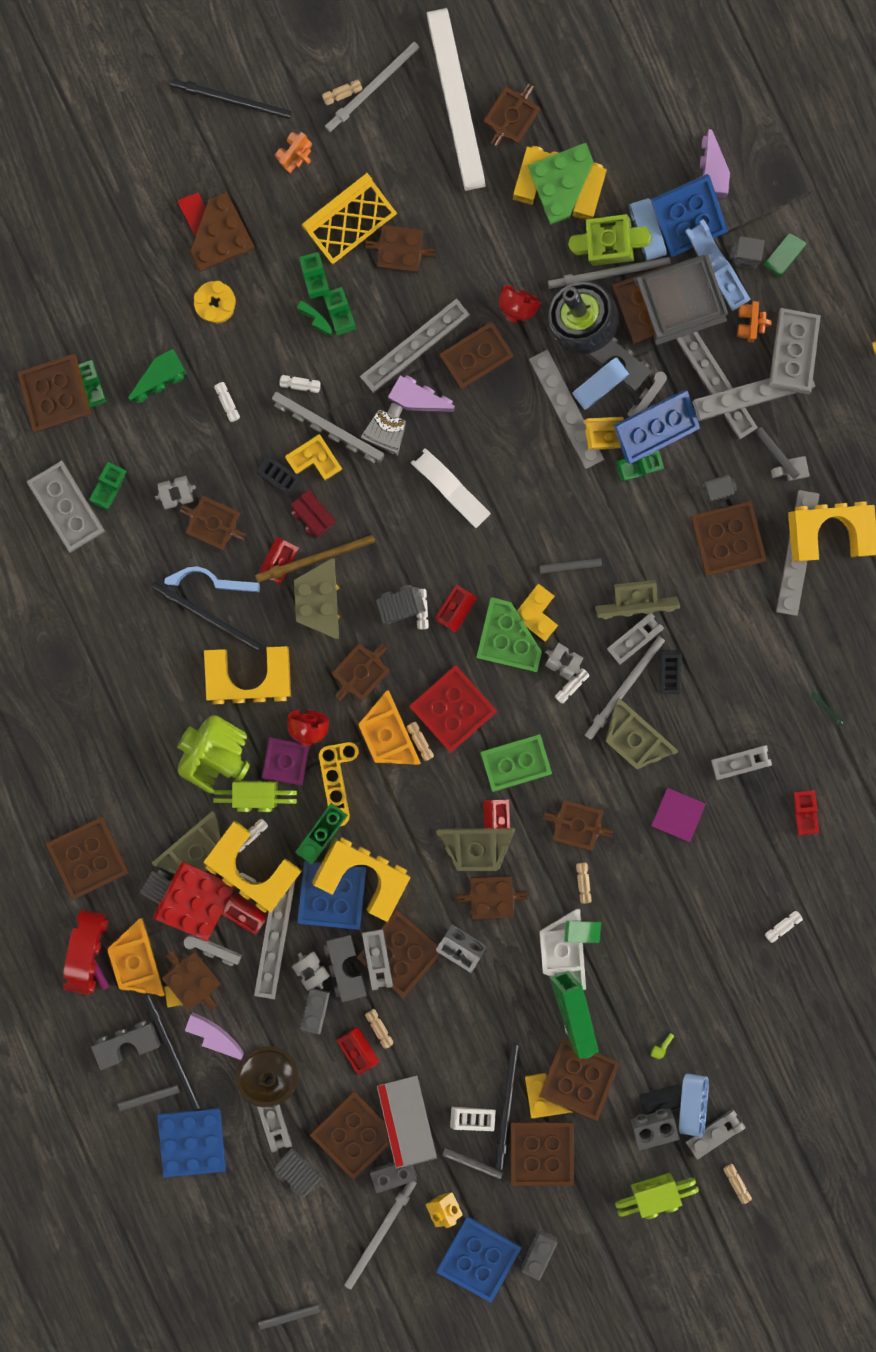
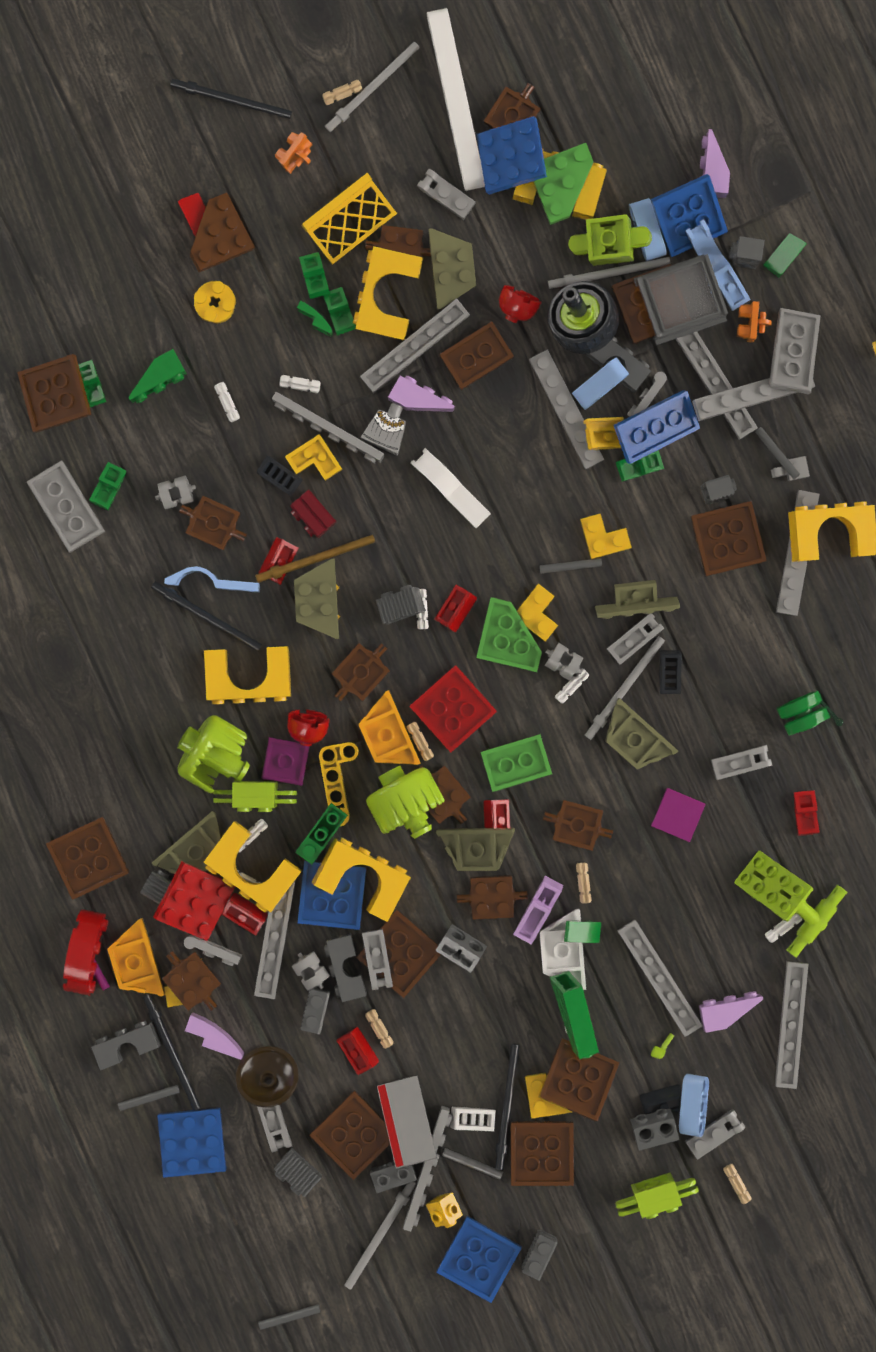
(382, 263): none -> yellow arch
(404, 800): none -> lime piece
(425, 1178): none -> light grey plate
(446, 194): none -> light grey plate
(451, 267): none -> olive wing
(453, 795): none -> reddish brown plate
(511, 155): none -> blue plate
(538, 910): none -> lavender slope
(599, 541): none -> yellow plate
(660, 978): none -> light grey plate
(724, 1013): none -> lavender slope
(786, 896): none -> lime plate
(791, 1025): none -> light grey plate
(804, 715): none -> green wheel

